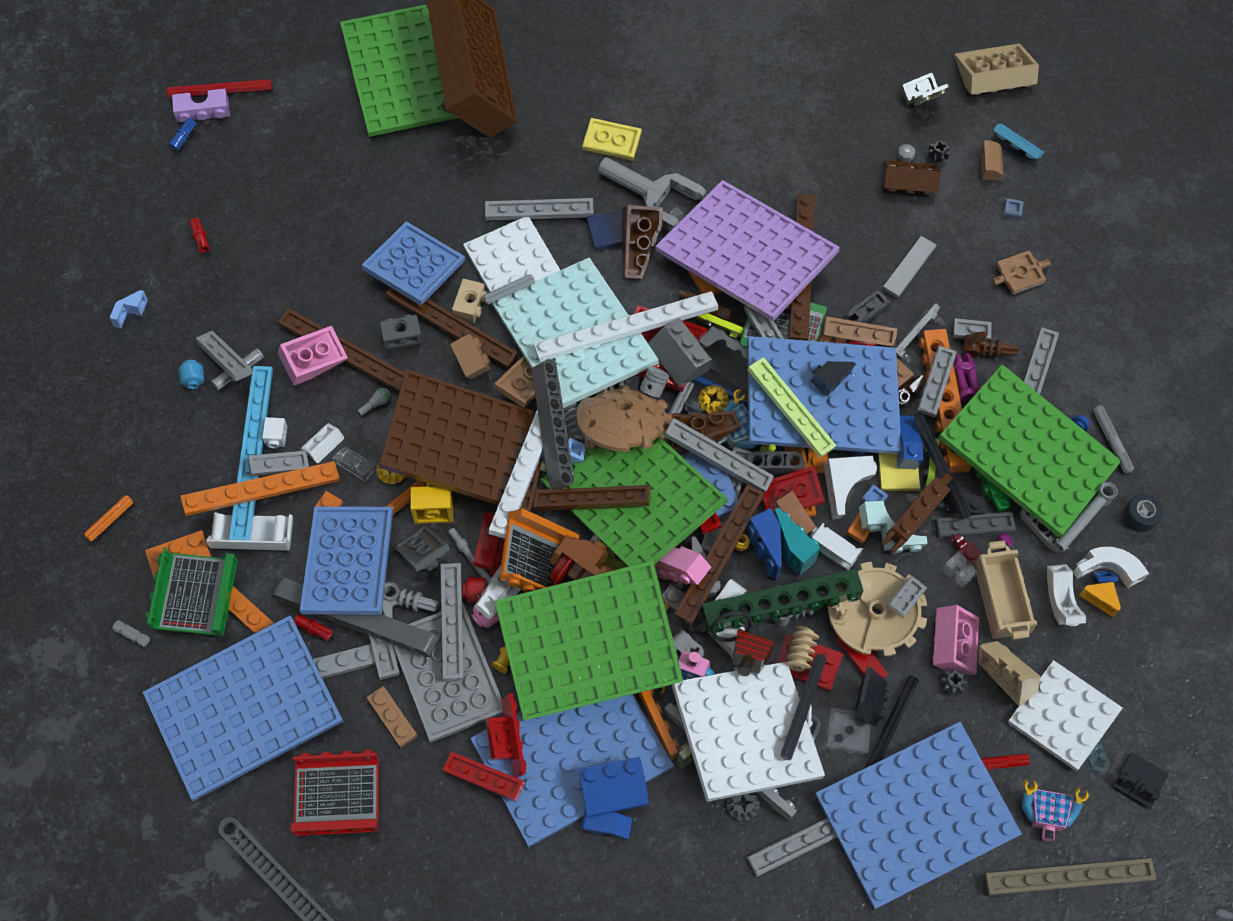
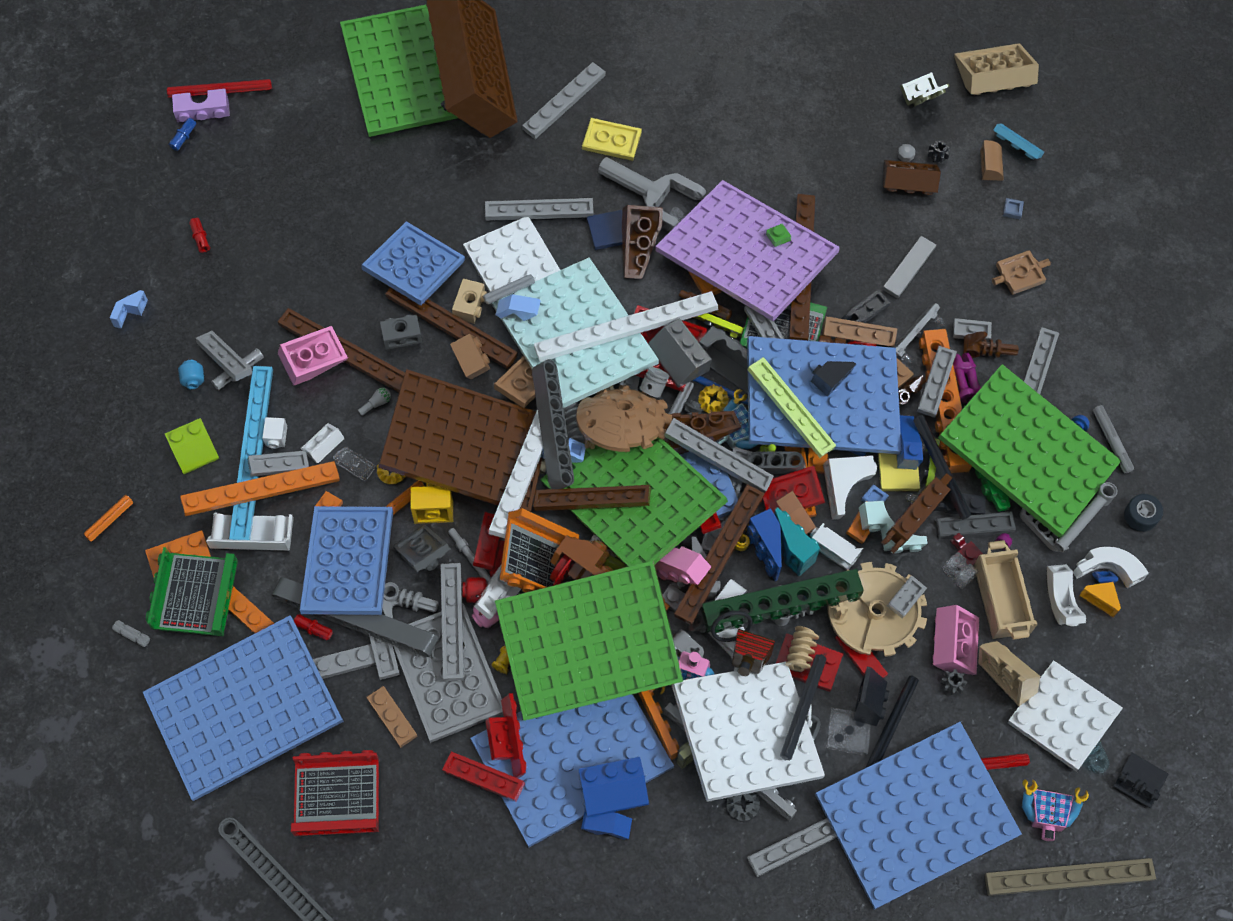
(191, 446): none -> lime slope
(522, 306): none -> light blue slope
(563, 100): none -> light grey plate
(778, 235): none -> bright green plate

